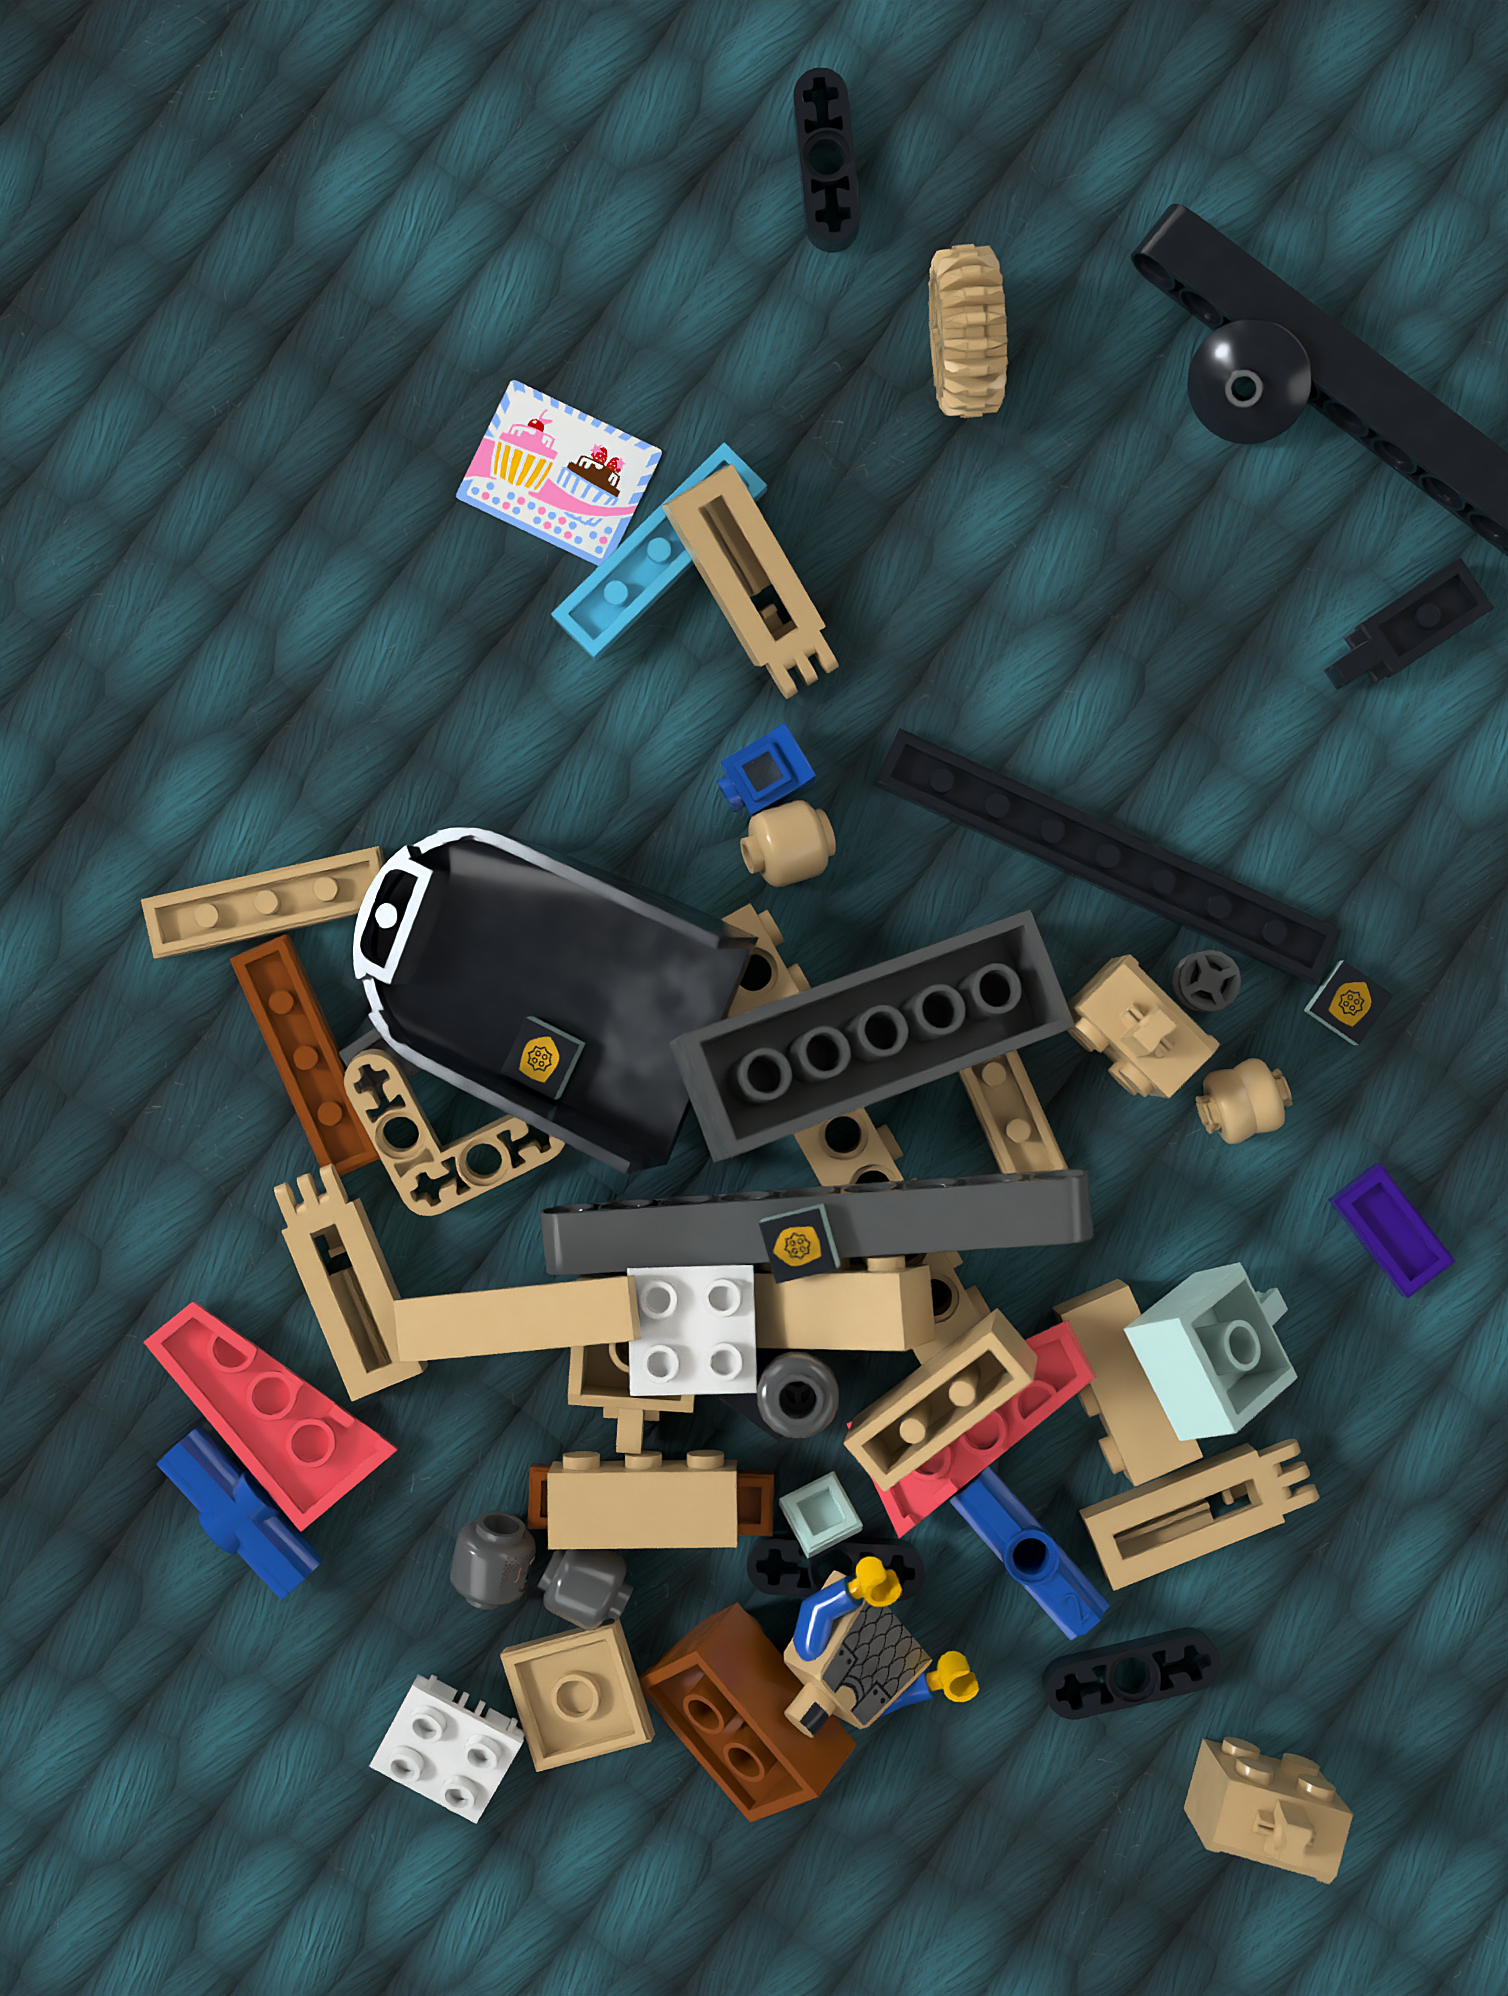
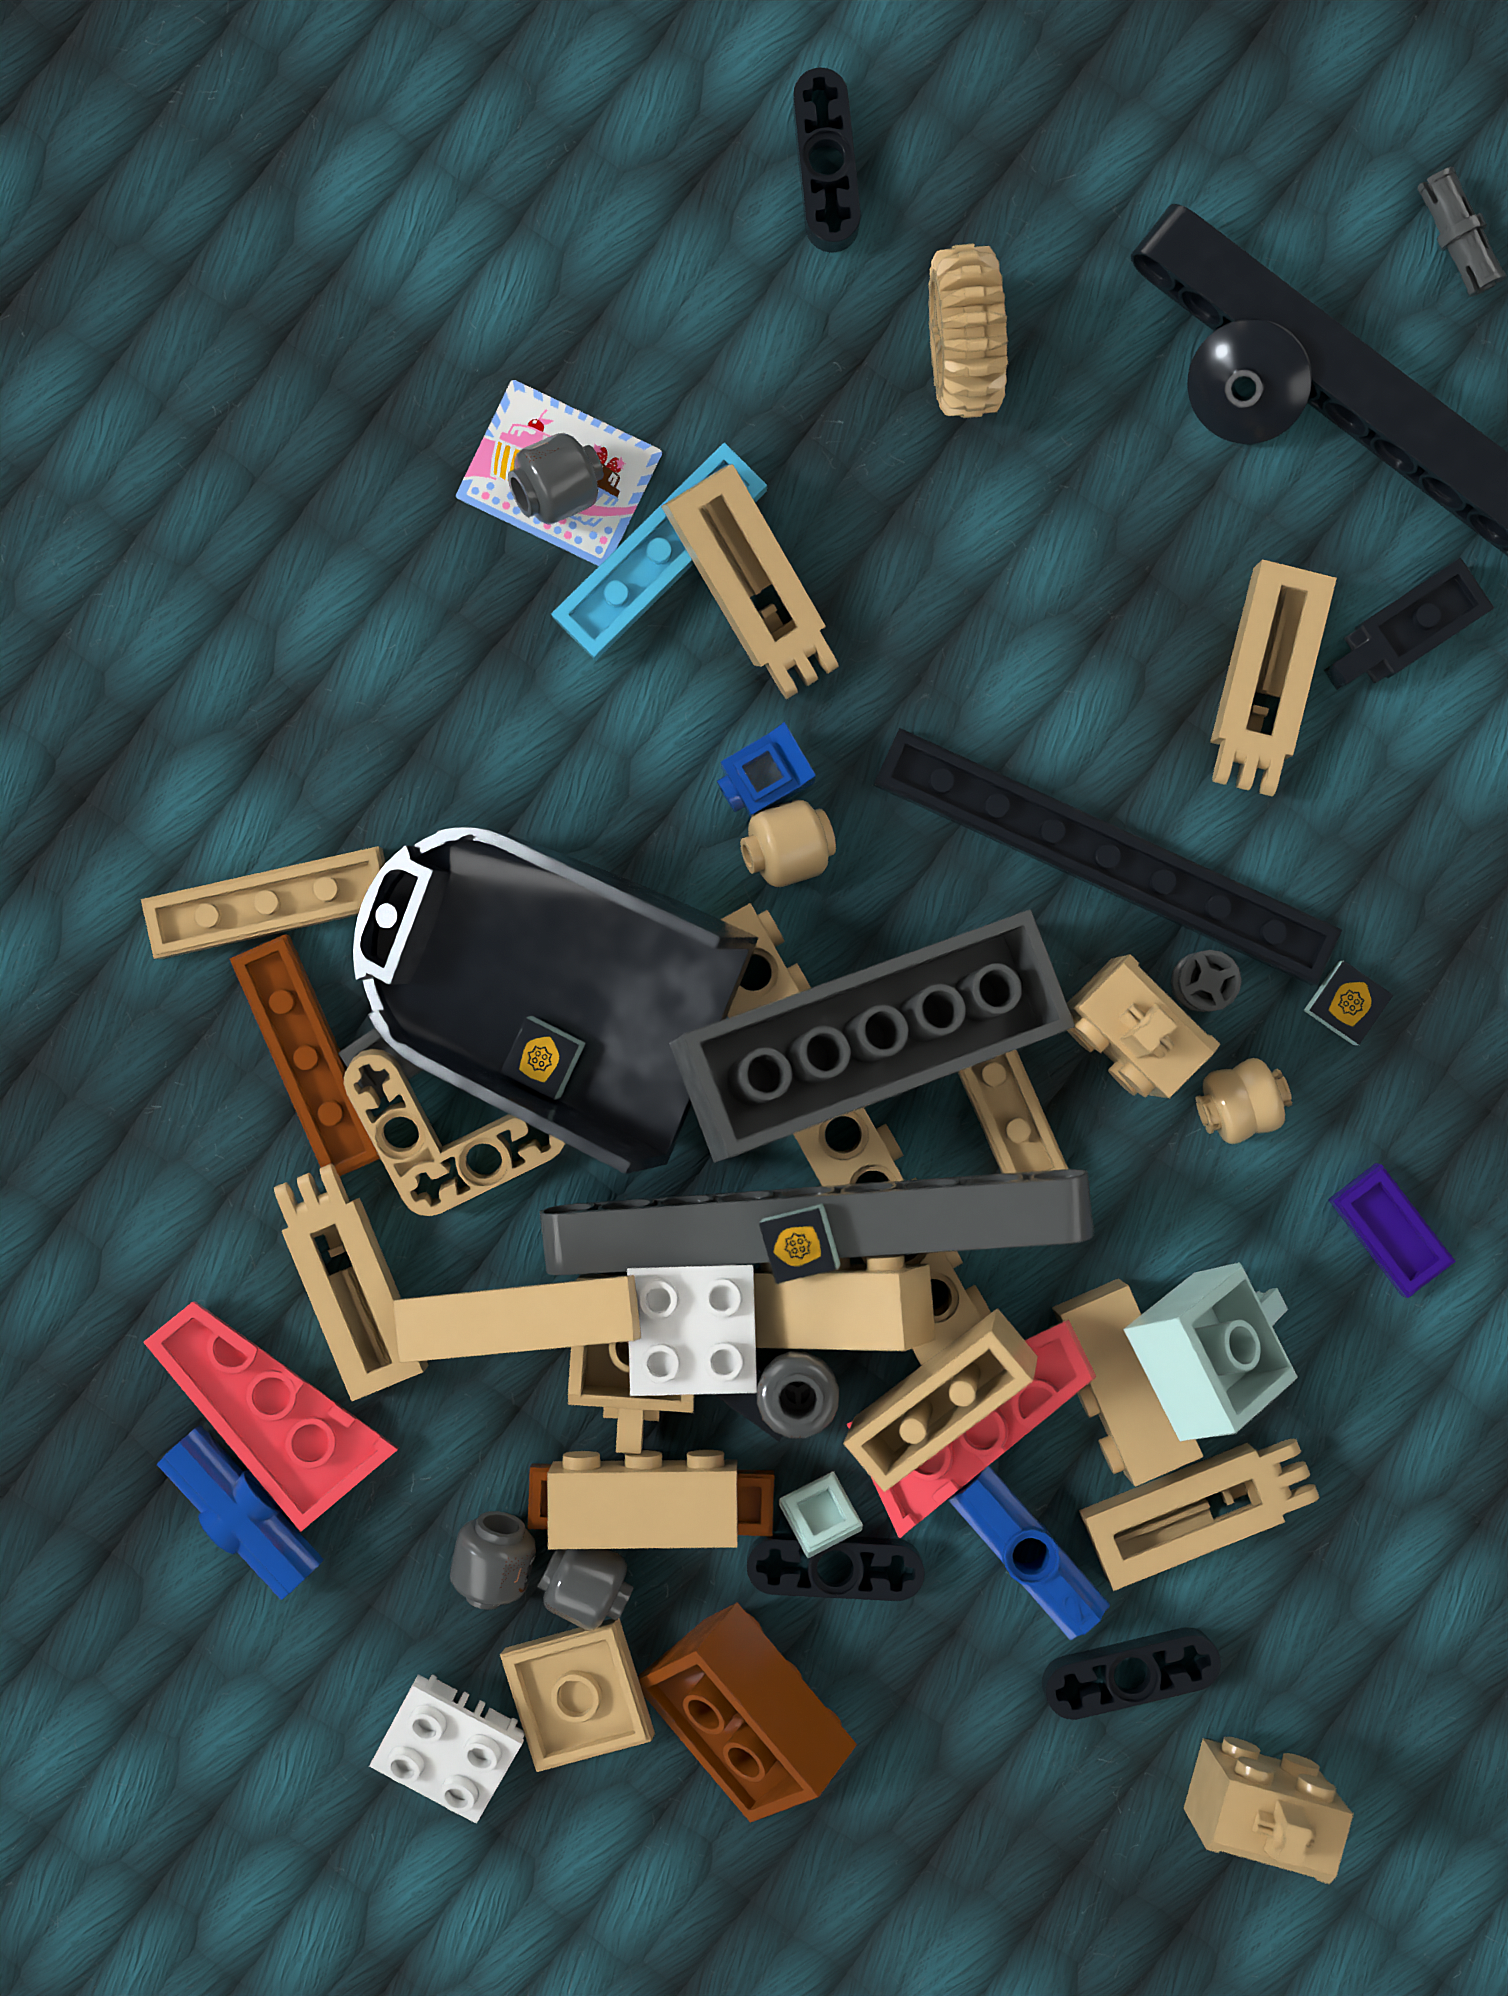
(555, 478): none -> dark grey head
(860, 1655): torso -> none
(1273, 657): none -> tan hinge
(1461, 231): none -> dark grey pin

